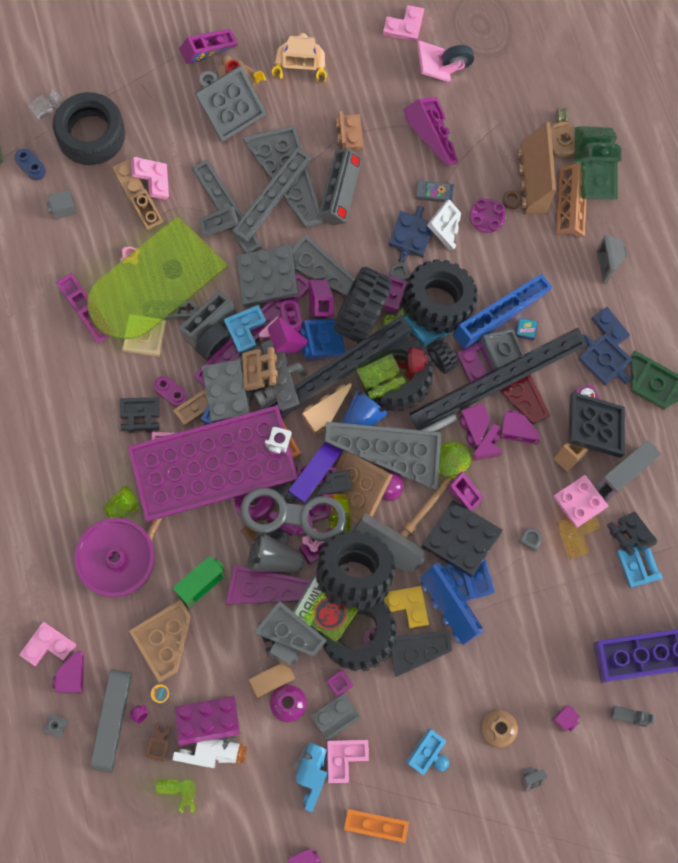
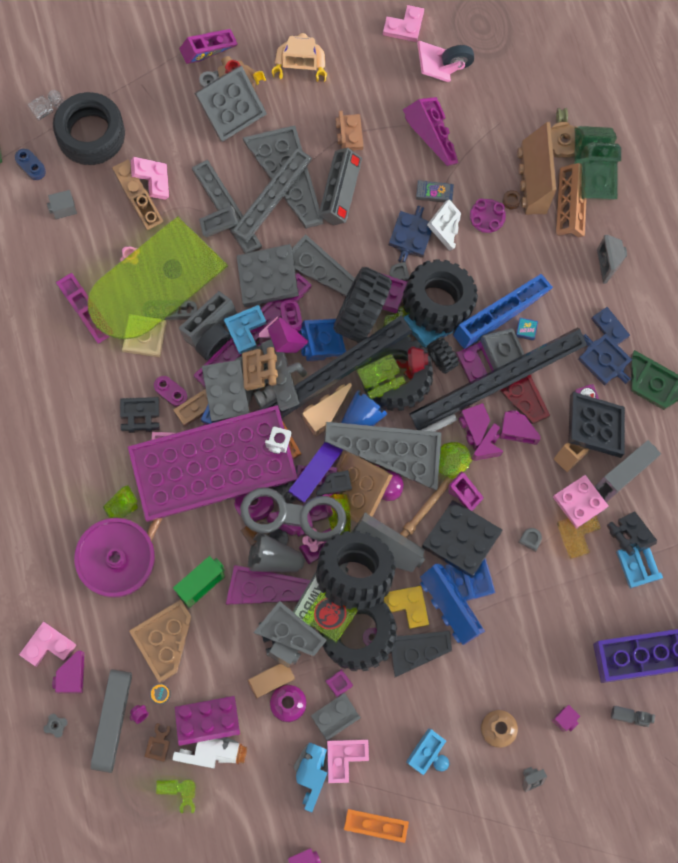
(320, 299): magenta slope -> none

